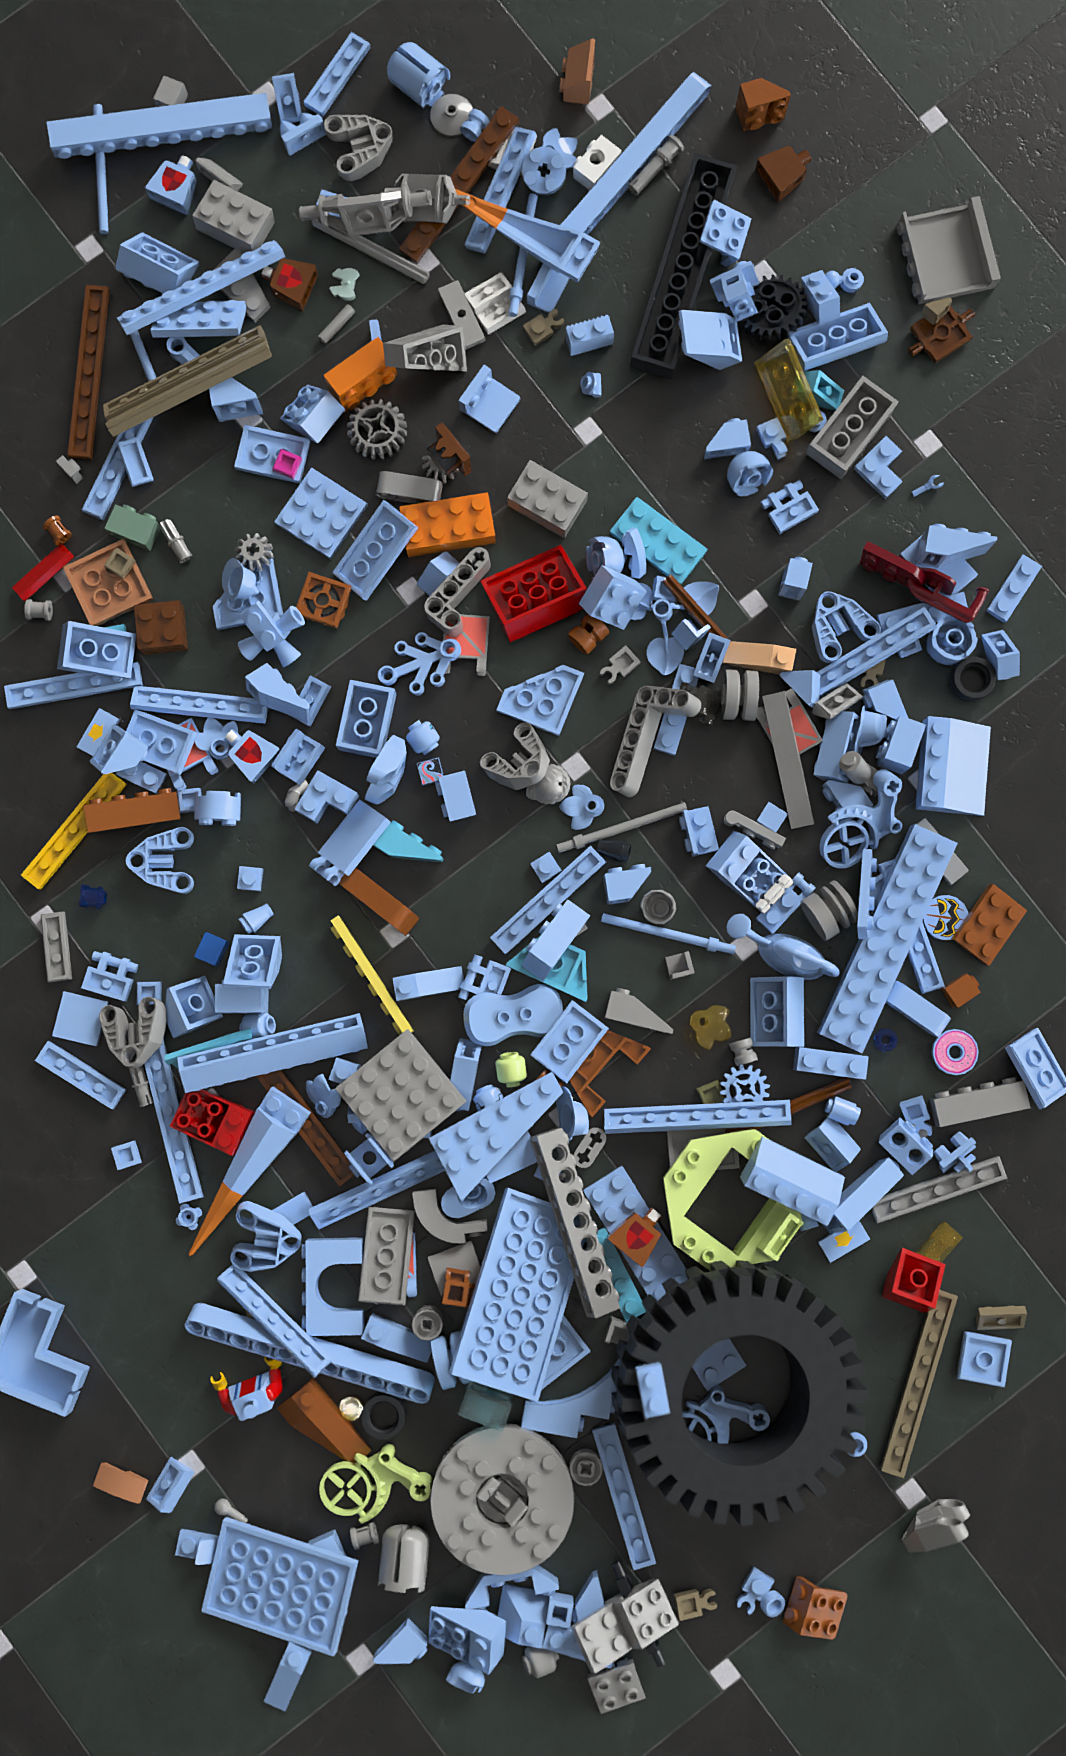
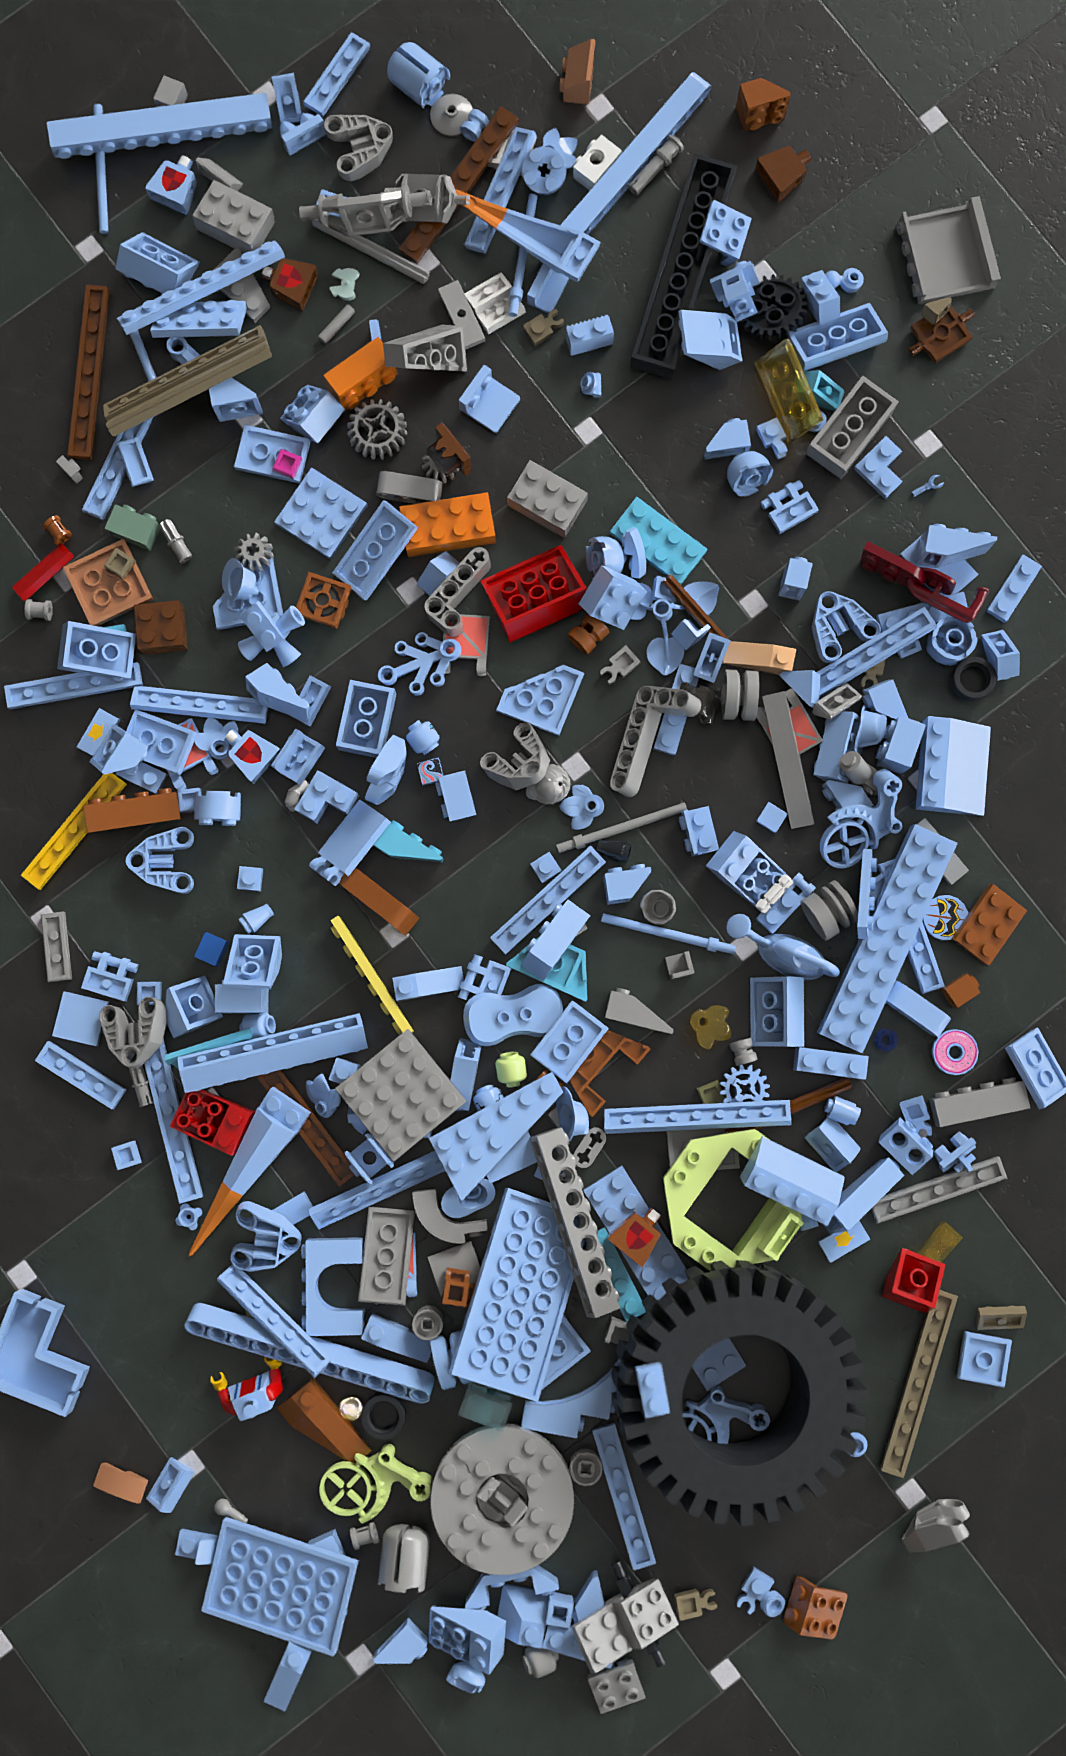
(92, 896): clear blue brick -> none
(753, 829): light grey plate -> none

